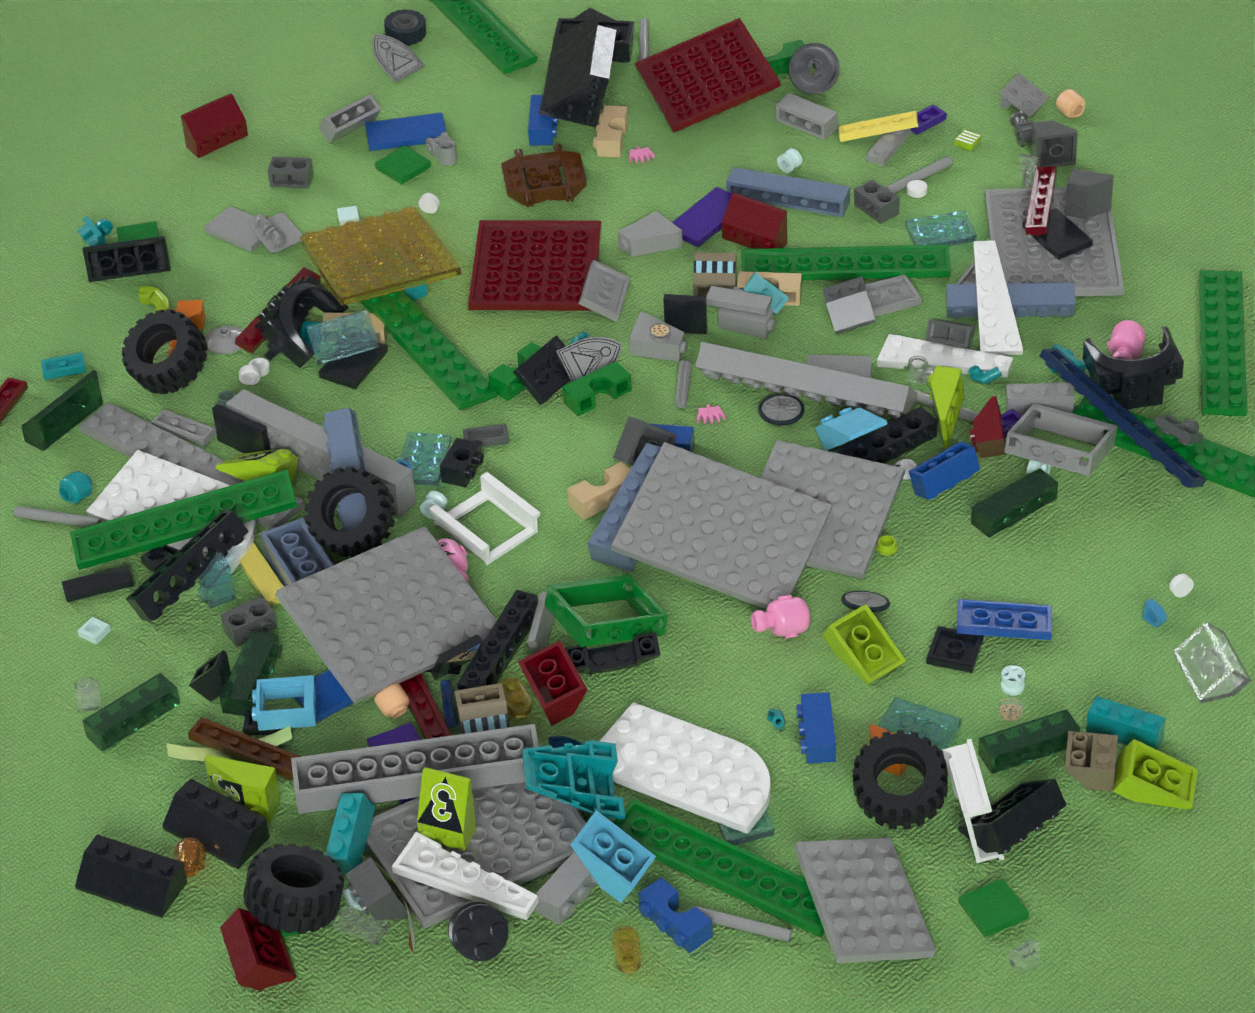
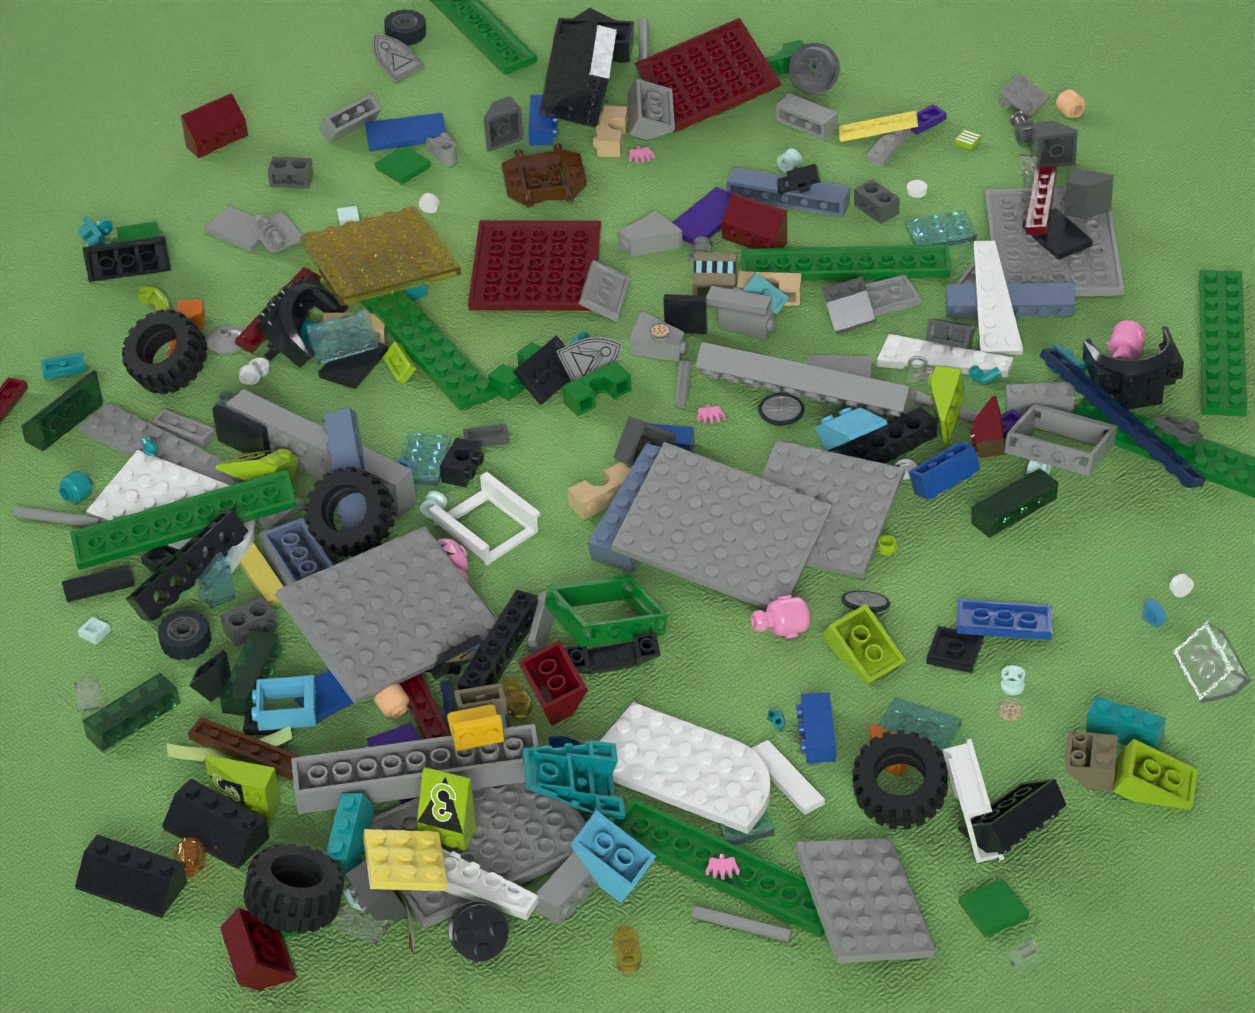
(149, 446): none -> teal arm
(184, 635): none -> black wheel
(399, 362): none -> lime plate
(404, 860): none -> light yellow plate
(475, 727): none -> yellow bracket
(503, 124): none -> dark grey slope
(650, 110): none -> light grey slope
(686, 928): blue arch -> none
(701, 244): none -> clear brick
(722, 866): none -> bright pink piece
(788, 779): none -> white tile
(799, 179): none -> black piece
(920, 174): light grey piece -> none
(1026, 741): clear green brick -> none

